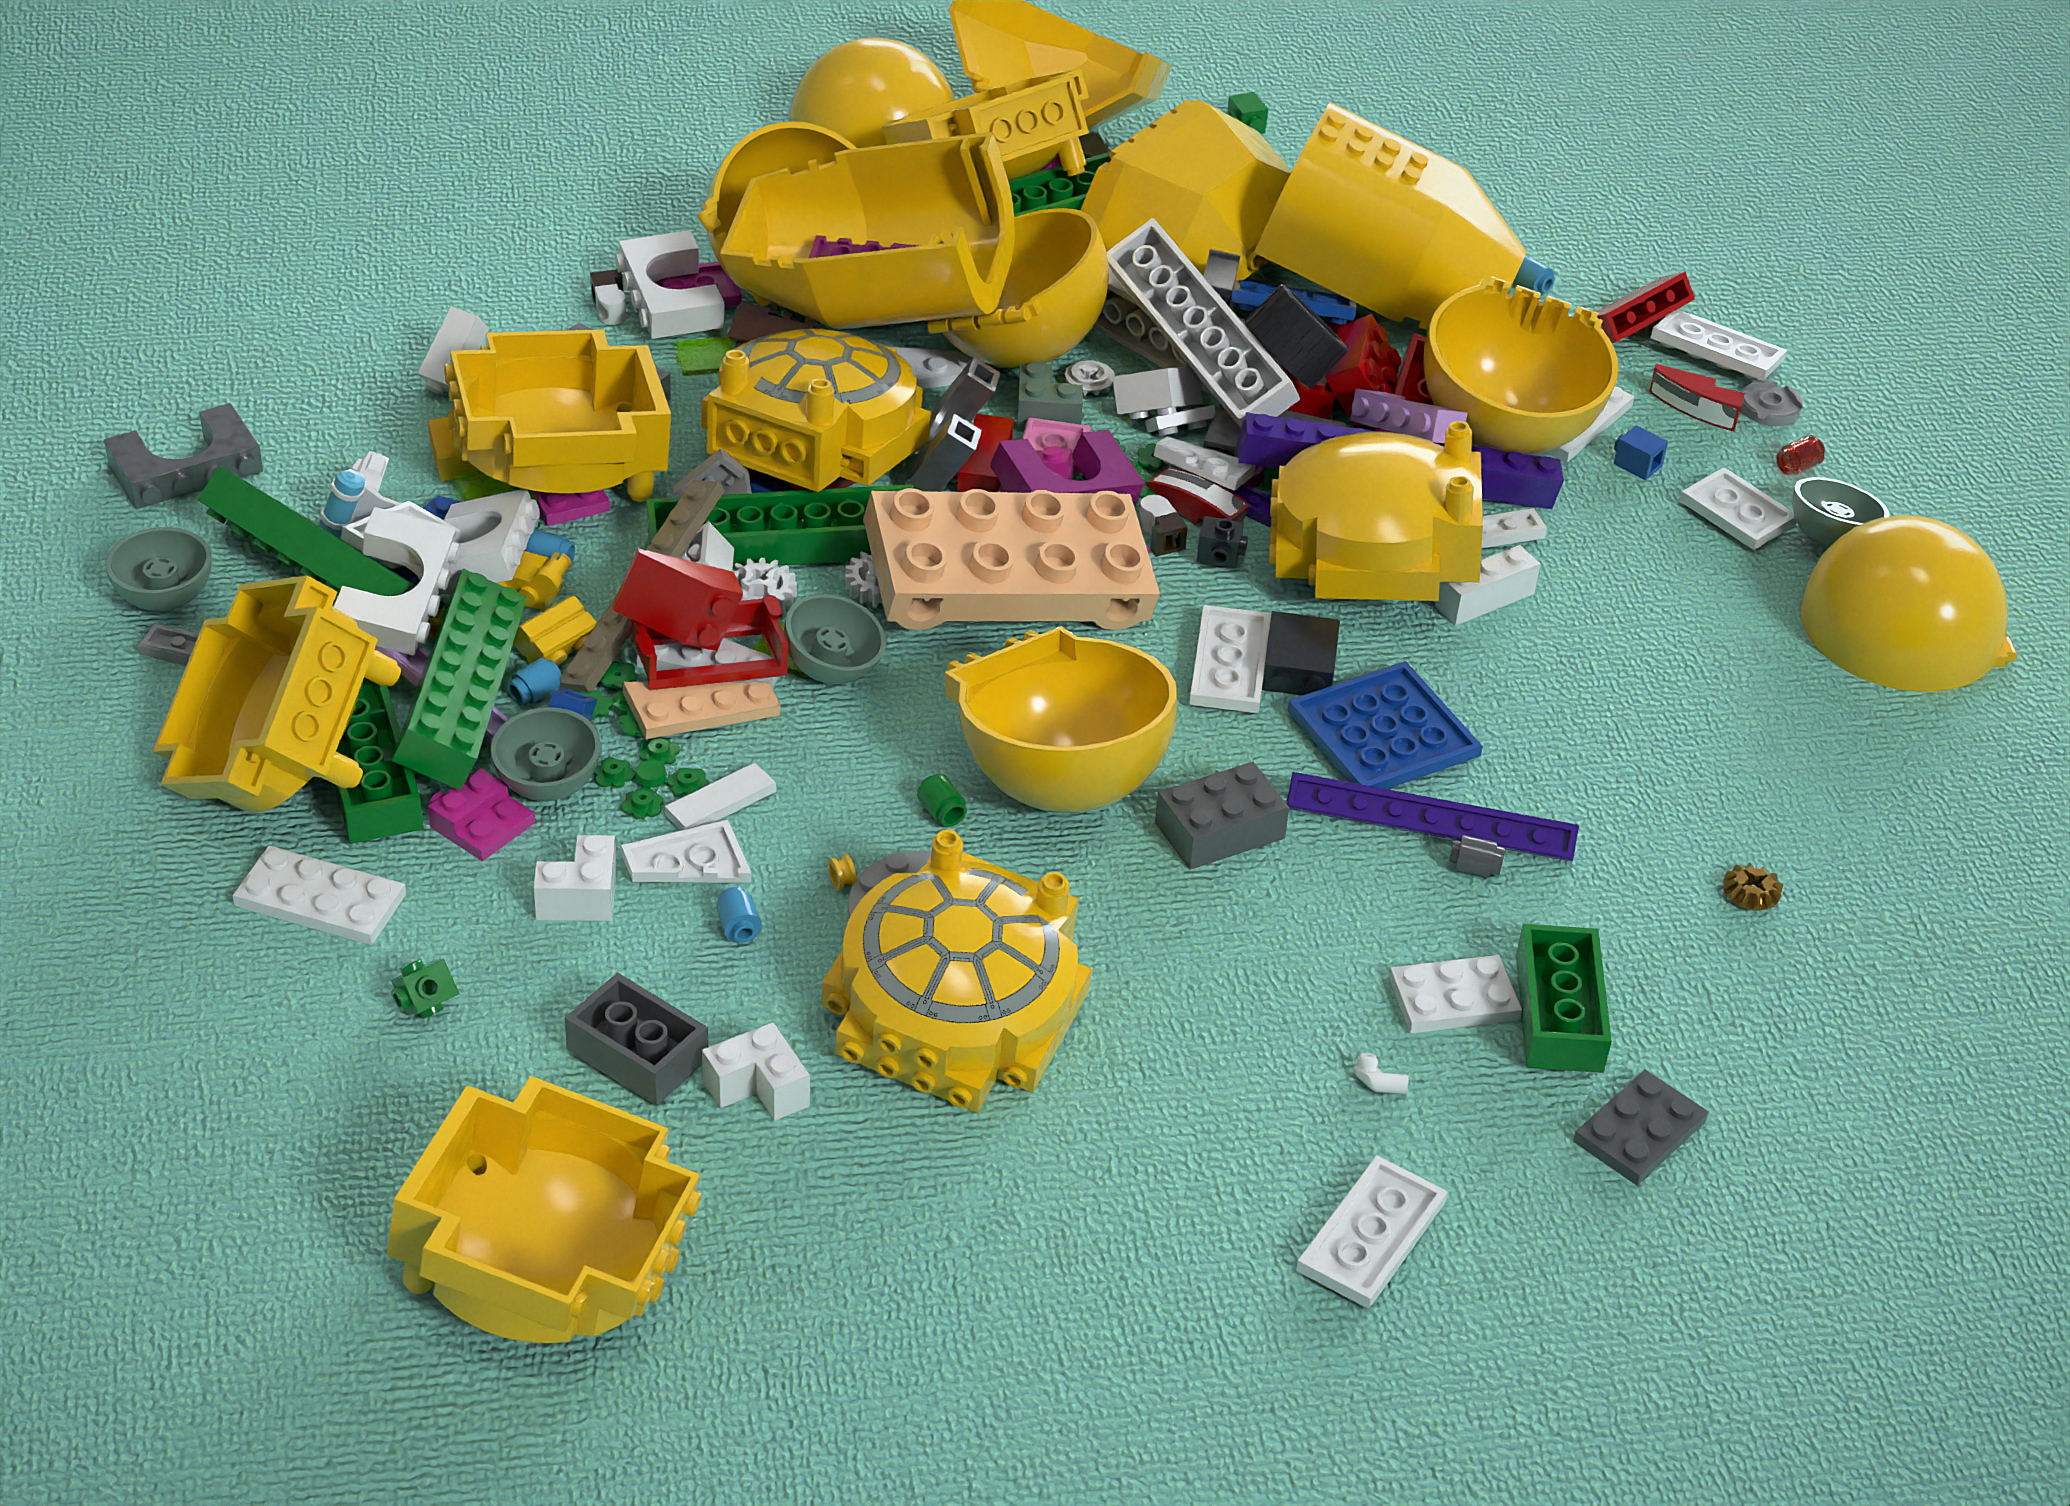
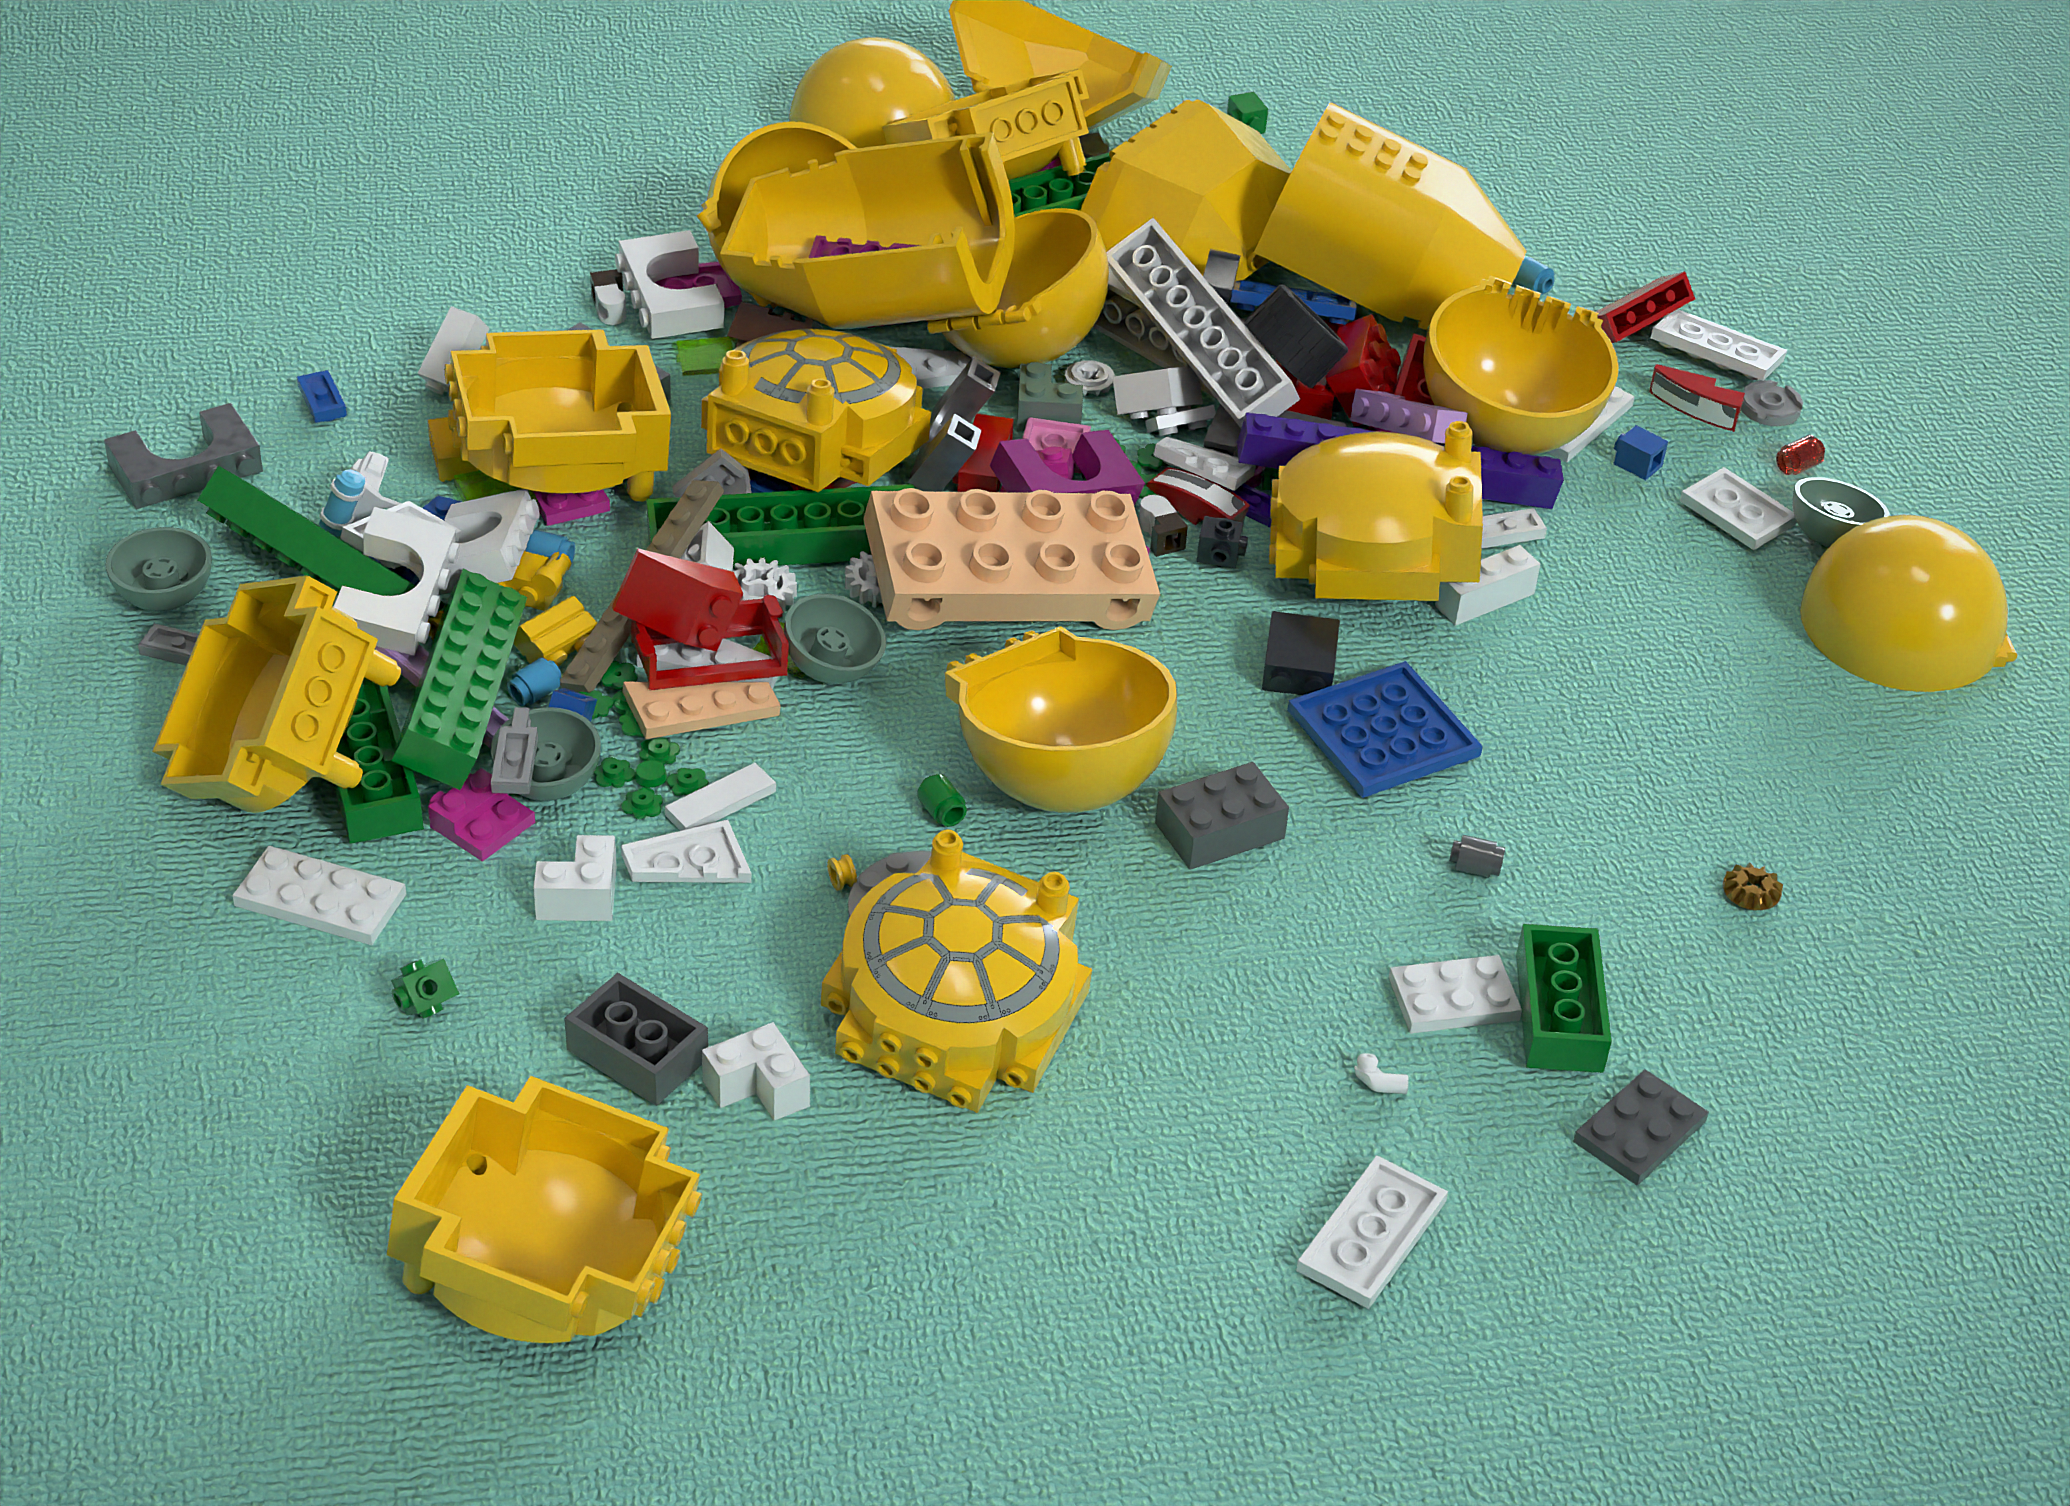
(321, 396): none -> blue plate
(515, 755): none -> light grey hinge
(738, 915): dark azure brick -> none
(1230, 659): white plate -> none
(1431, 816): dark purple tile -> none

